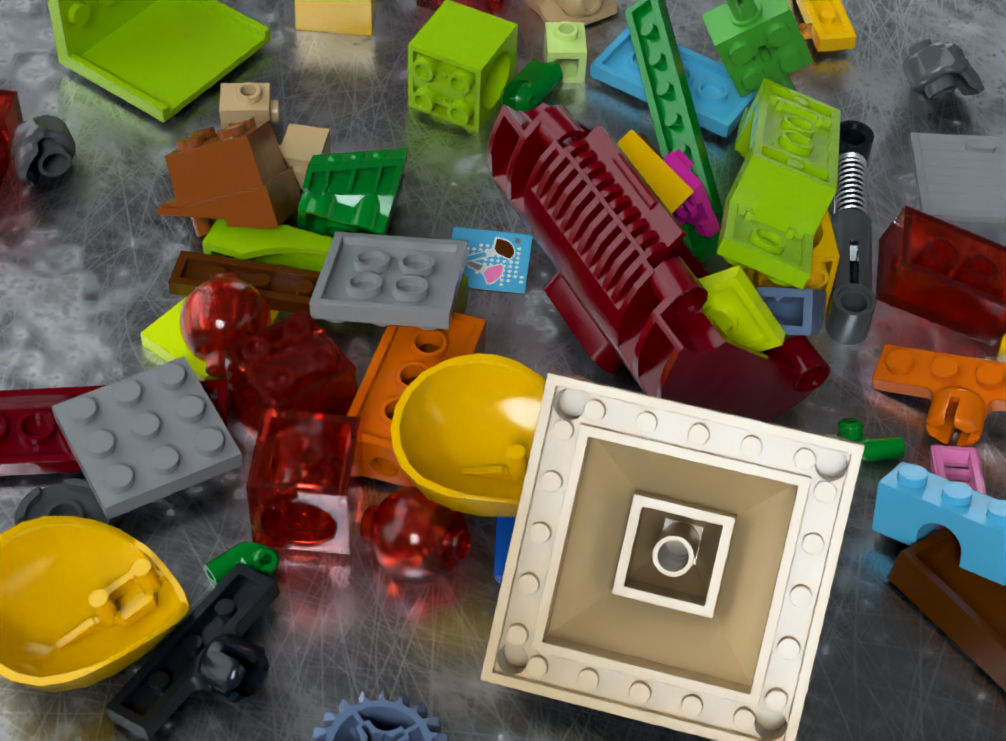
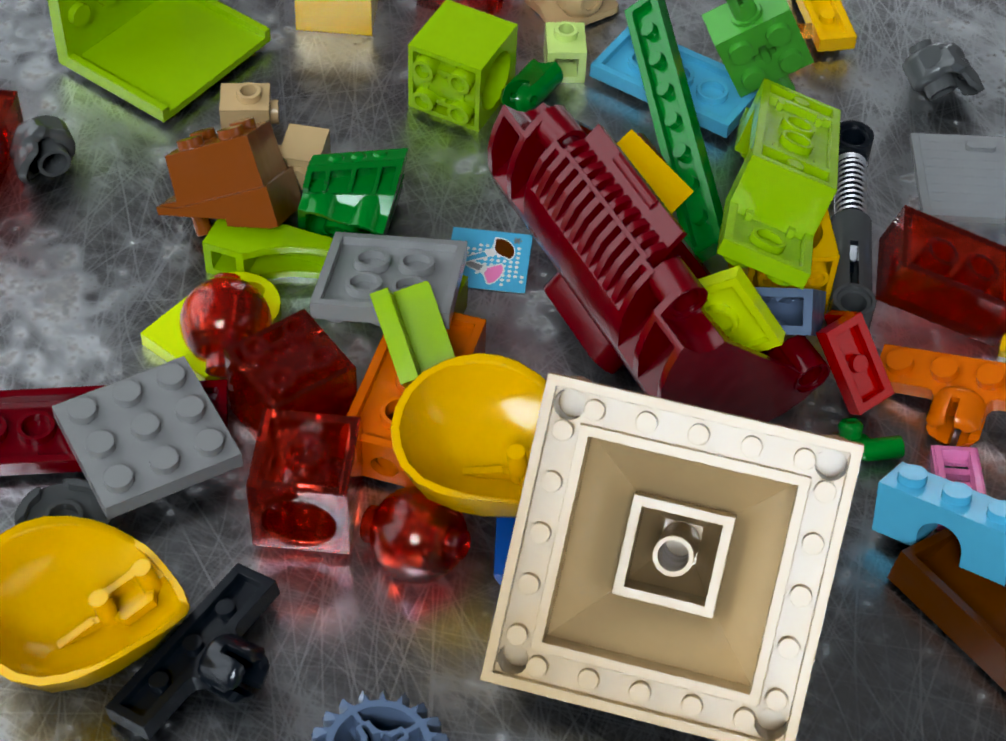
(250, 554): green arm -> none
(282, 286): reddish brown plate -> none
(412, 329): none -> lime panel
(697, 207): dark pink plate -> none
(854, 361): none -> red panel

